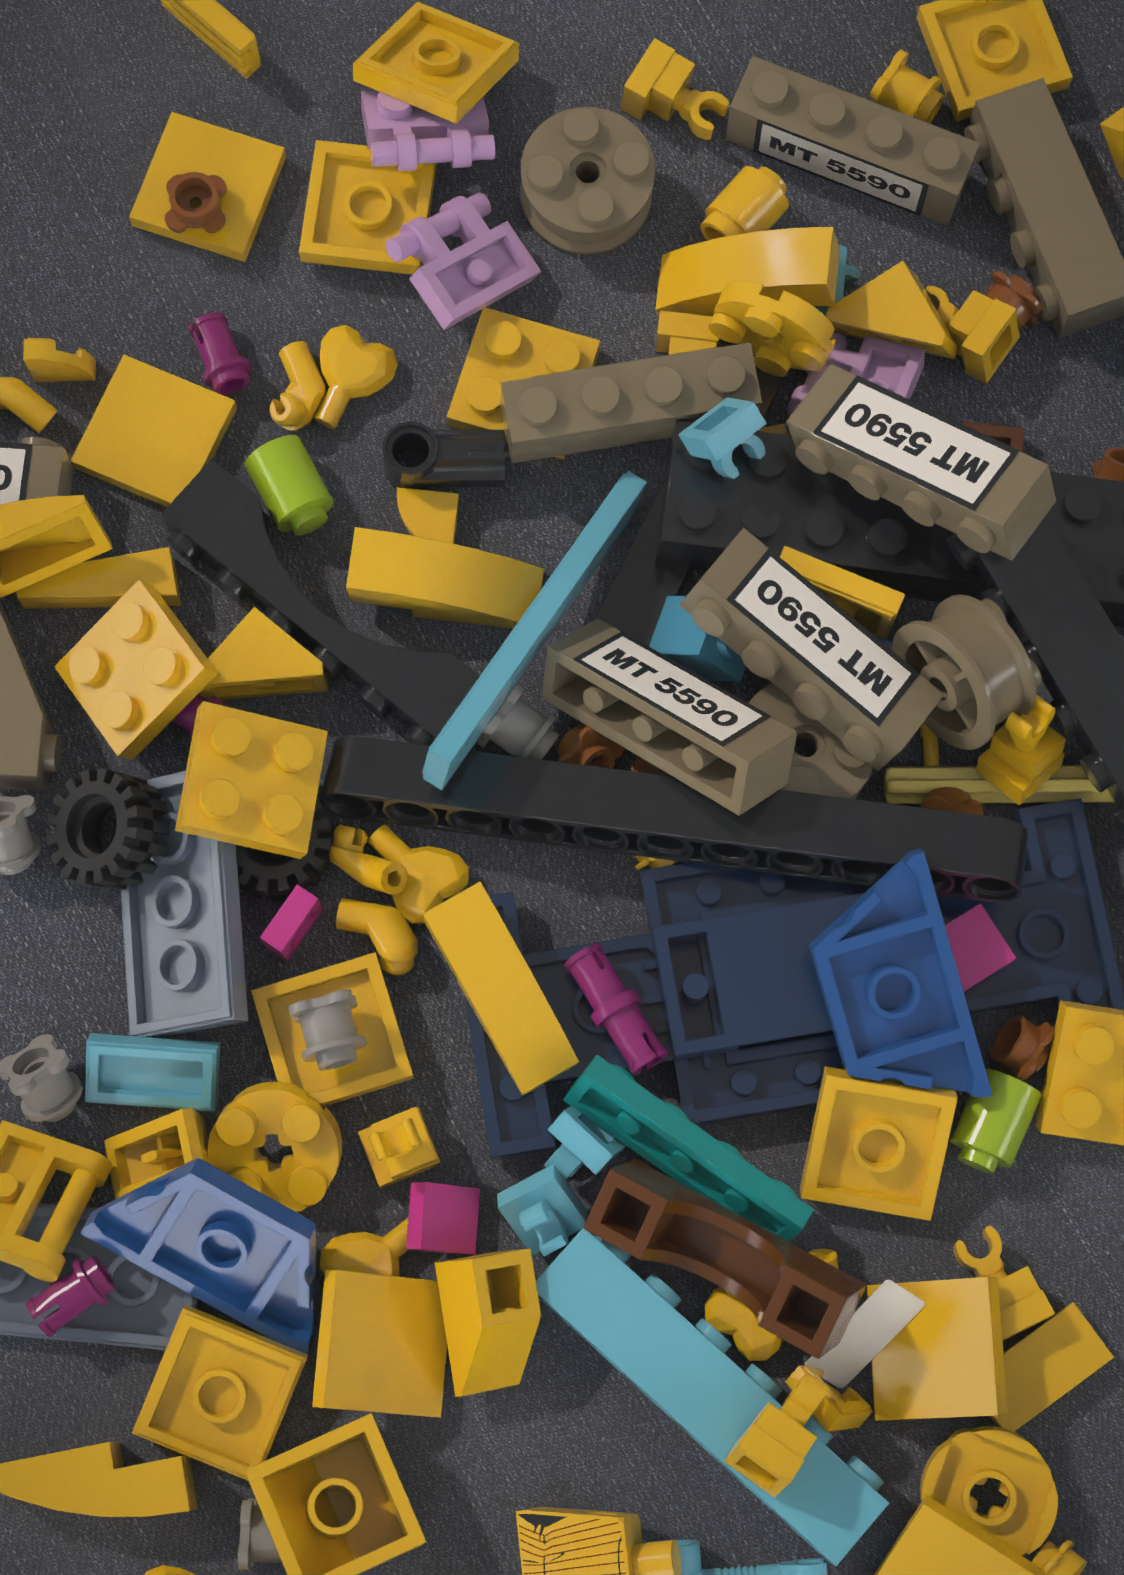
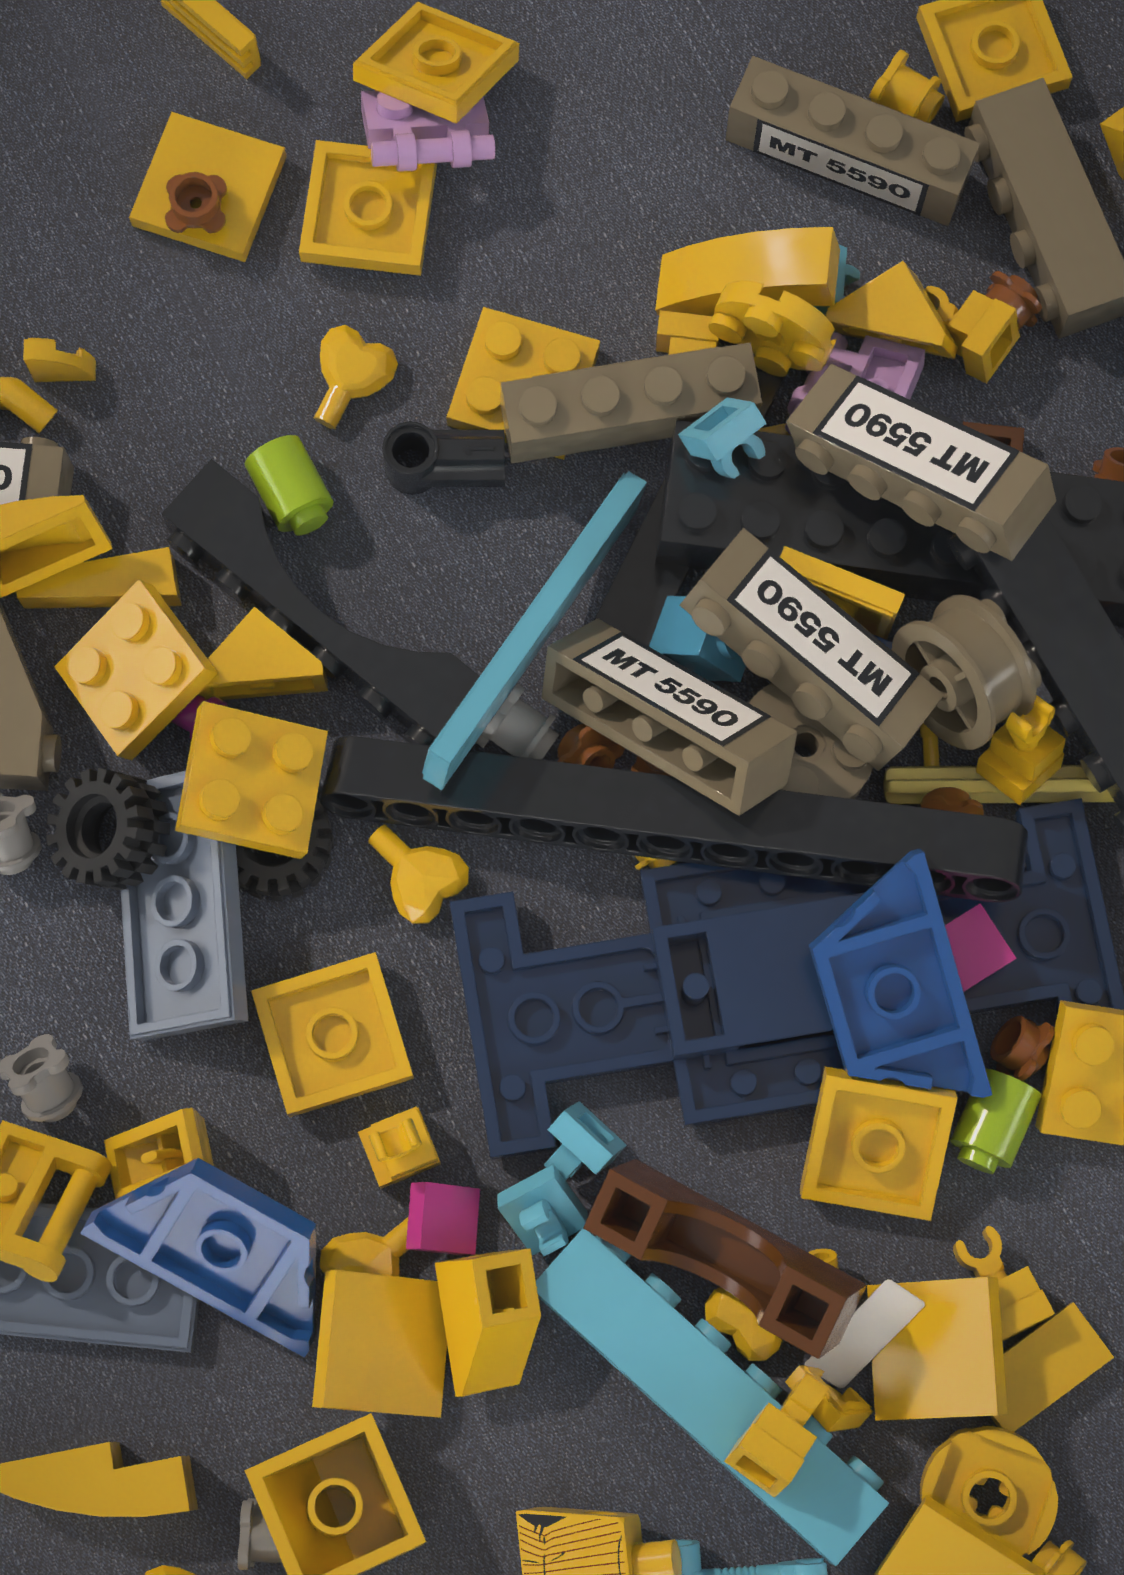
(74, 1294): magenta pin -> none
(152, 431): yellow tile -> none
(152, 1072): medium azure tile -> none
(219, 1393): yellow tile -> none
(224, 366): magenta pin -> none
(292, 923): dark pink tile -> none
(298, 1122): yellow plate -> none
(303, 393): yellow arm -> none
(329, 1029): light grey brick -> none
(365, 868): yellow arm -> none
(387, 930): yellow arm -> none
(429, 513): yellow tile -> none
(440, 579): yellow slope -> none
(471, 275): lavender plate -> none
(500, 988): yellow slope -> none
(587, 180): dark tan wheel -> none
(616, 1009): magenta pin -> none
(662, 86): yellow piece -> none
(683, 1150): teal plate -> none
(746, 204): yellow brick -> none

